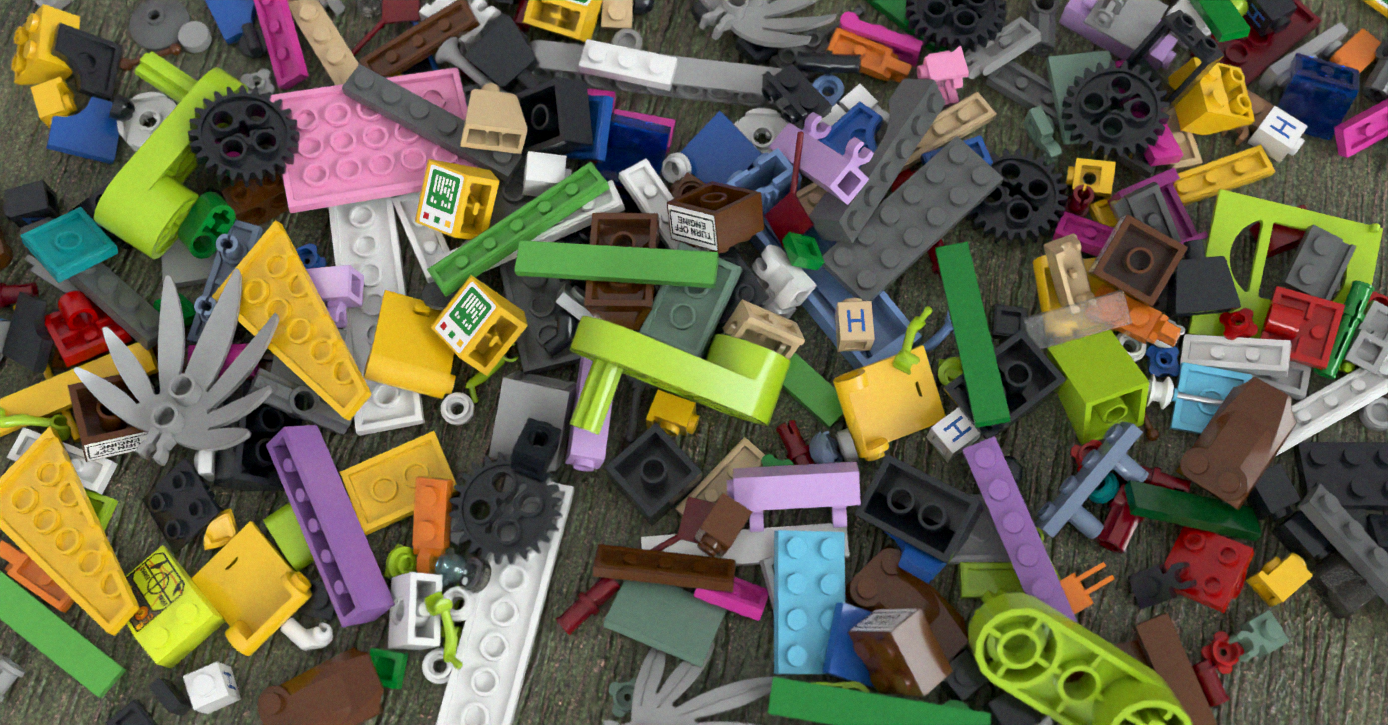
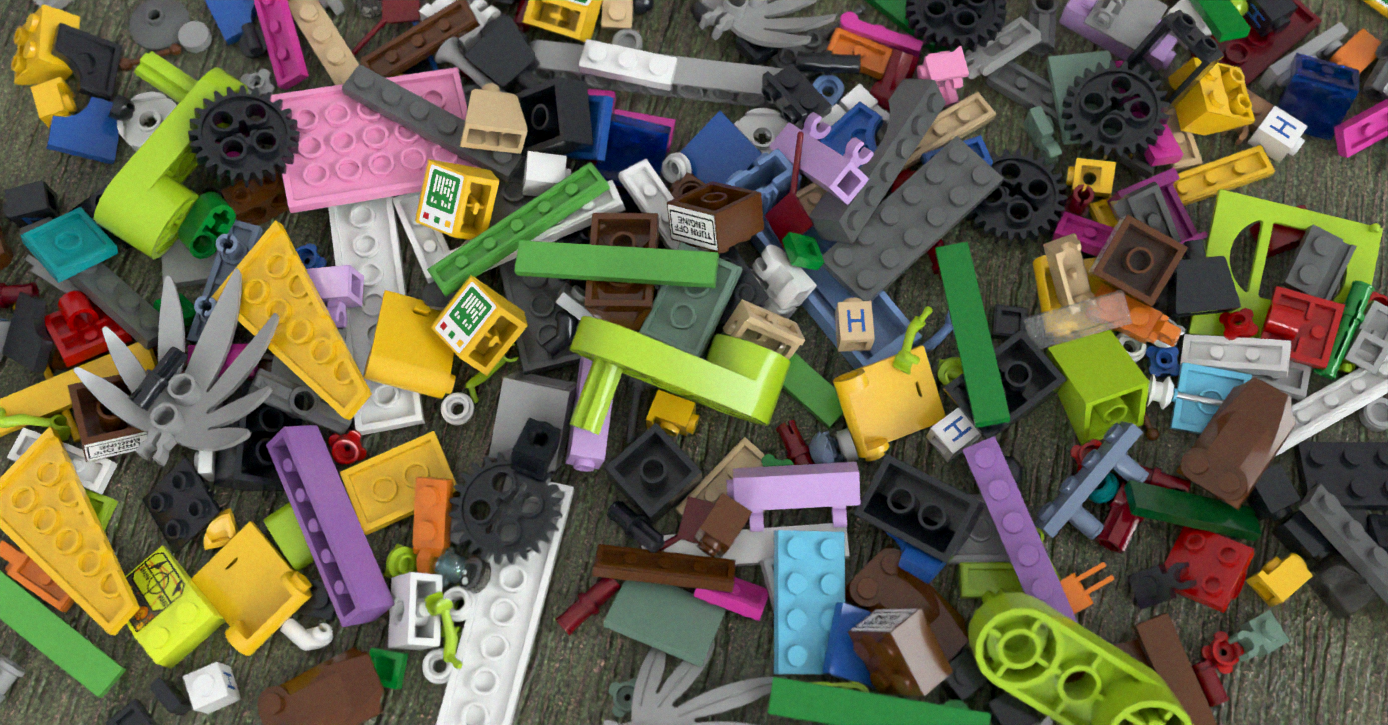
(158, 378): none -> black axle
(343, 455): none -> red plate
(636, 526): none -> black axle
(899, 66): none -> dark red piece

